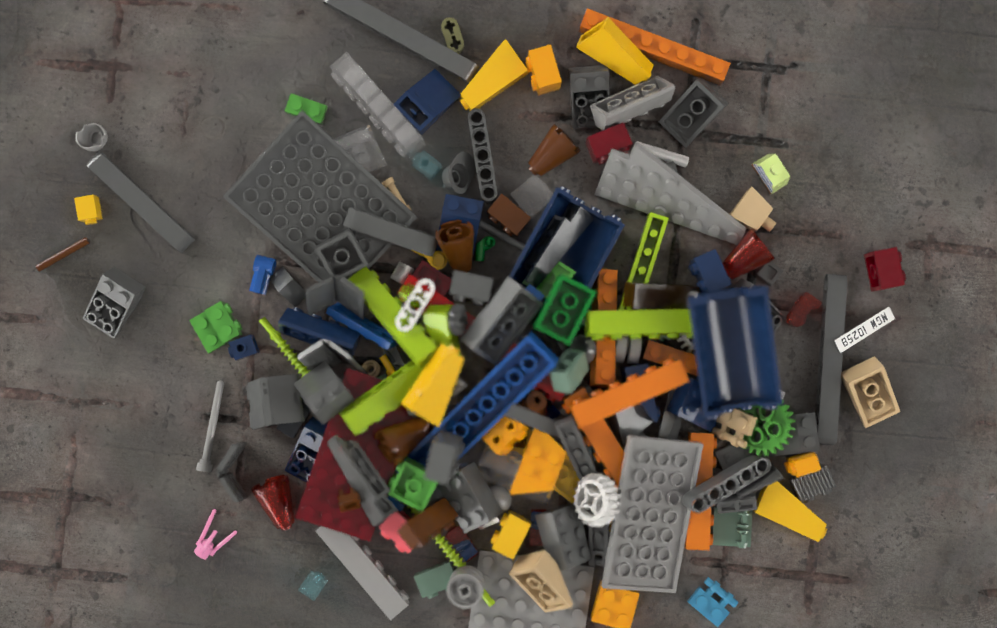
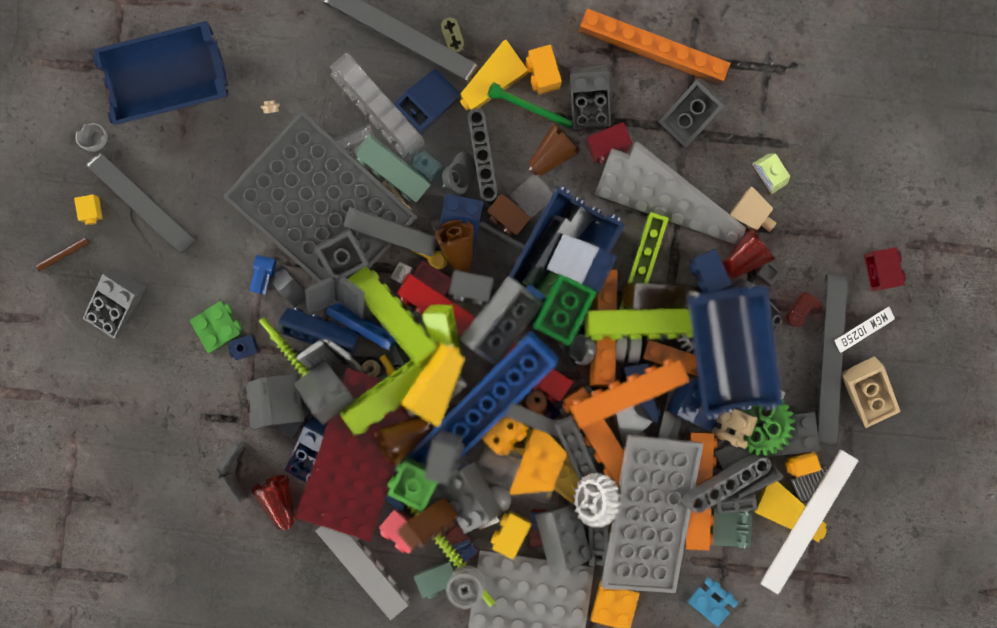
(162, 72): none -> dark blue cylinder
(205, 463): light grey piece -> none
(205, 547): bright pink plant -> none
(270, 106): none -> tan plate
(311, 108): bright green plate -> none
(313, 585): clear light blue brick -> none
(348, 501): reddish brown tile -> none
(363, 479): dark grey wedge -> none
(392, 167): none -> sand green brick
(405, 293): clear neon green brick -> none
(411, 320): white beam -> none
(458, 319): dark grey gear -> none
(482, 246): green arm -> none
(496, 91): none -> green piece
(542, 581): tan slope -> none
(569, 371): sand green brick -> none
(582, 262): none -> slope
(616, 51): yellow slope -> none
(632, 102): light grey slope -> none
(666, 155): white axle -> none
(809, 522): none -> white tile

